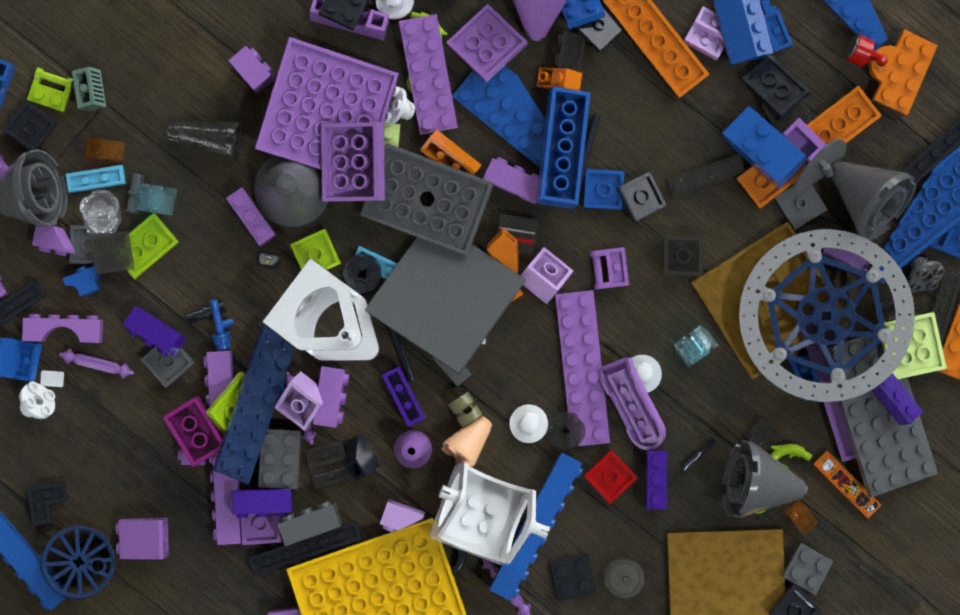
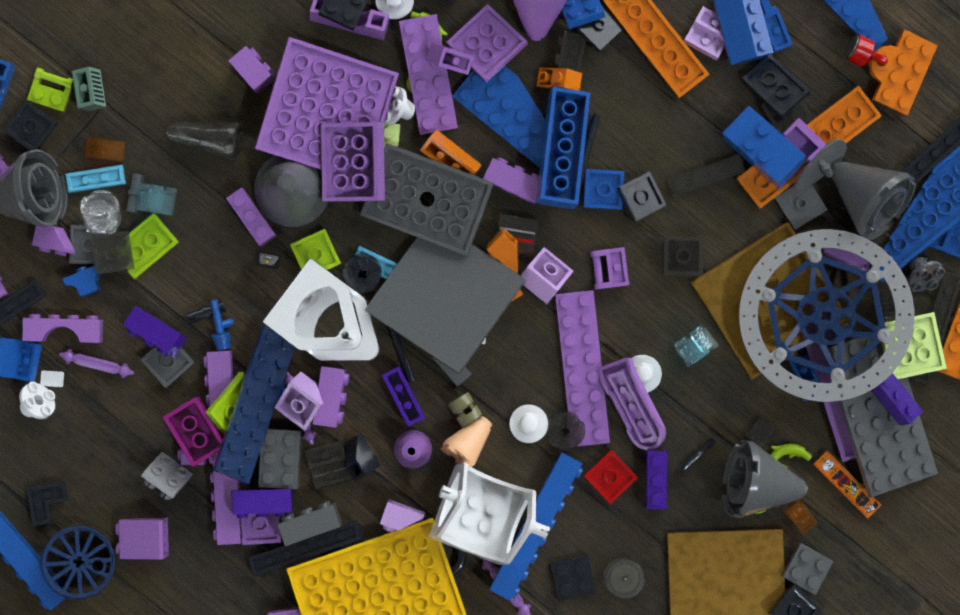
(166, 476): none -> light grey plate
(449, 58): none -> medium lavender slope

